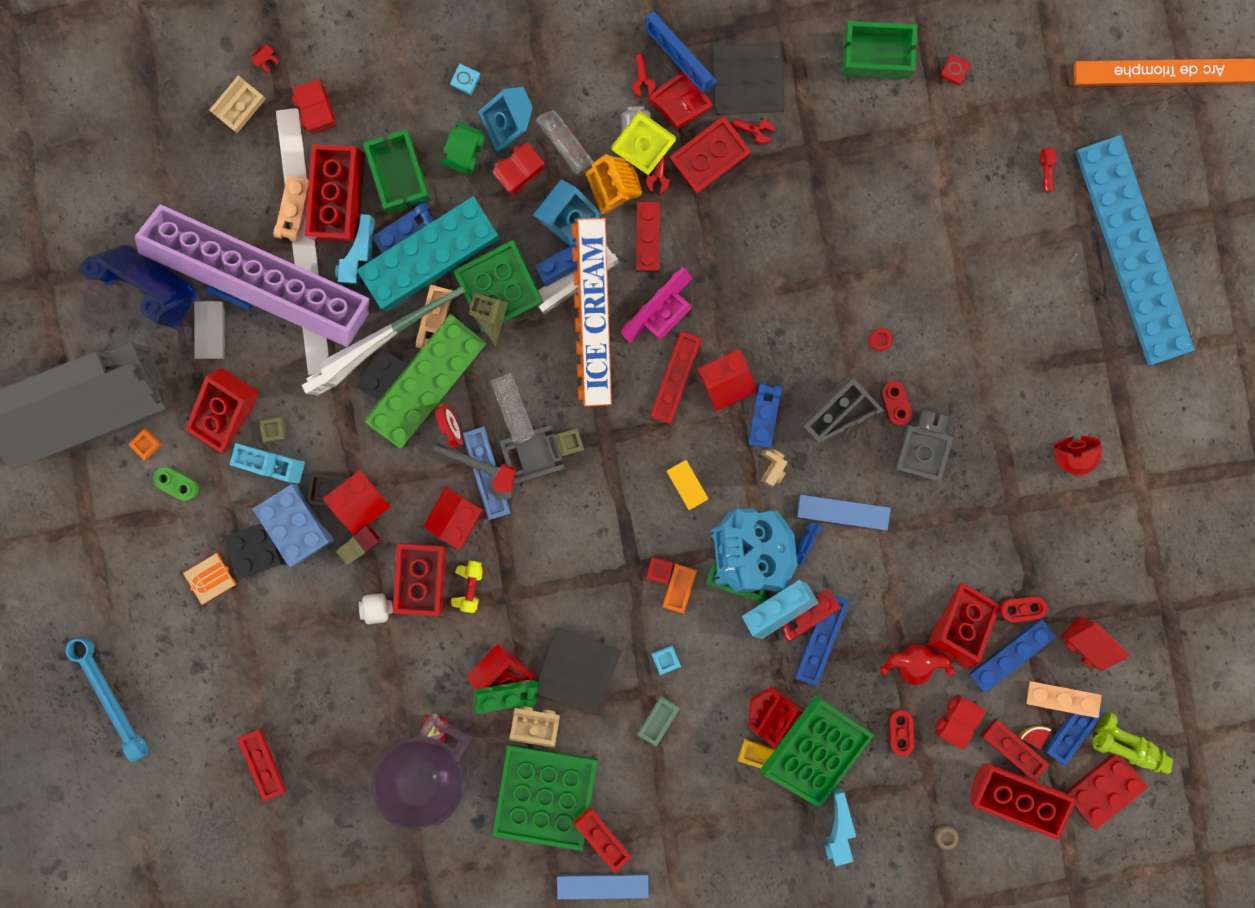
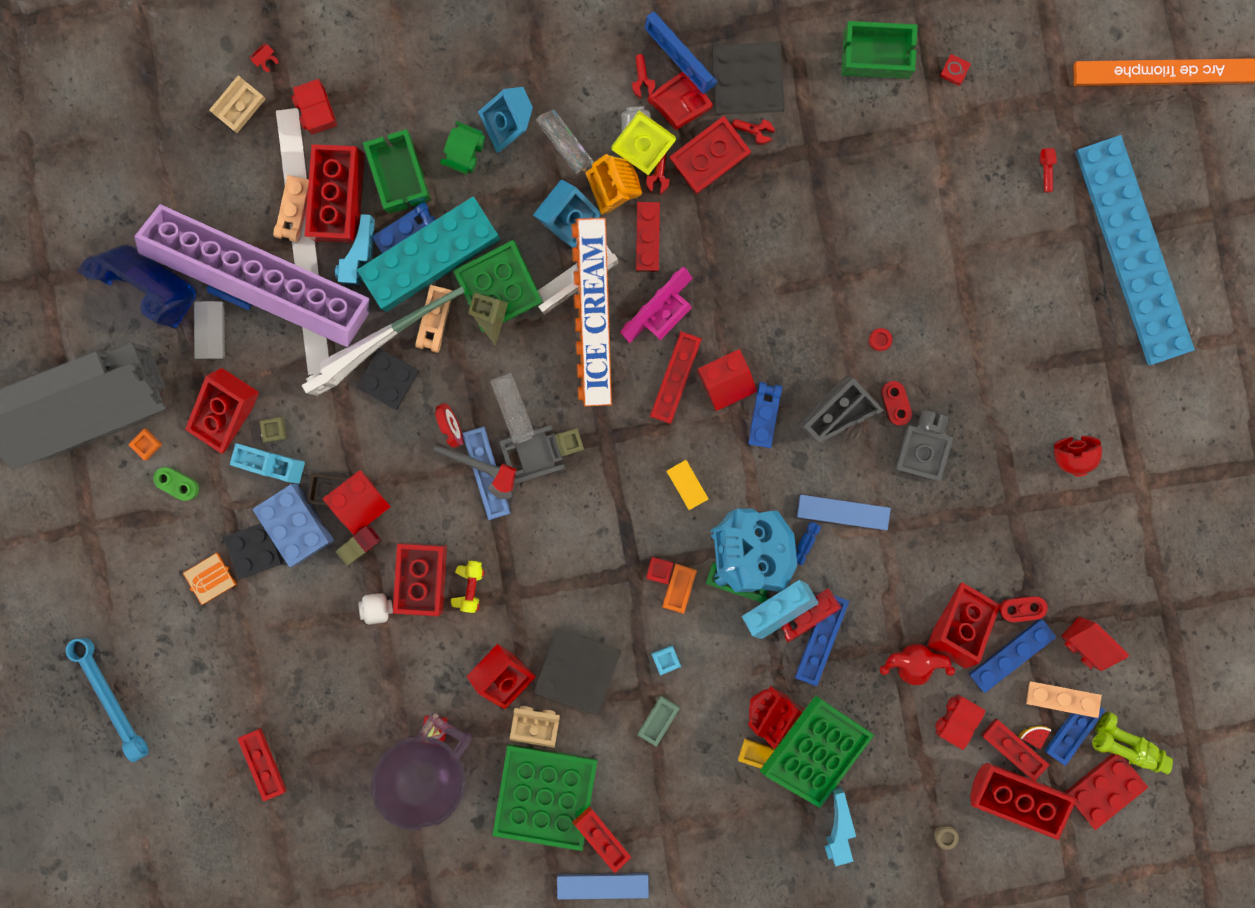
(425, 381): bright green plate -> none
(453, 518): red slope -> none
(465, 79): medium azure tile -> none
(505, 696): green plate -> none
(518, 168): red brick -> none
(557, 266): blue plate -> none
(775, 471): tan bracket -> none
(901, 731): red plate -> none

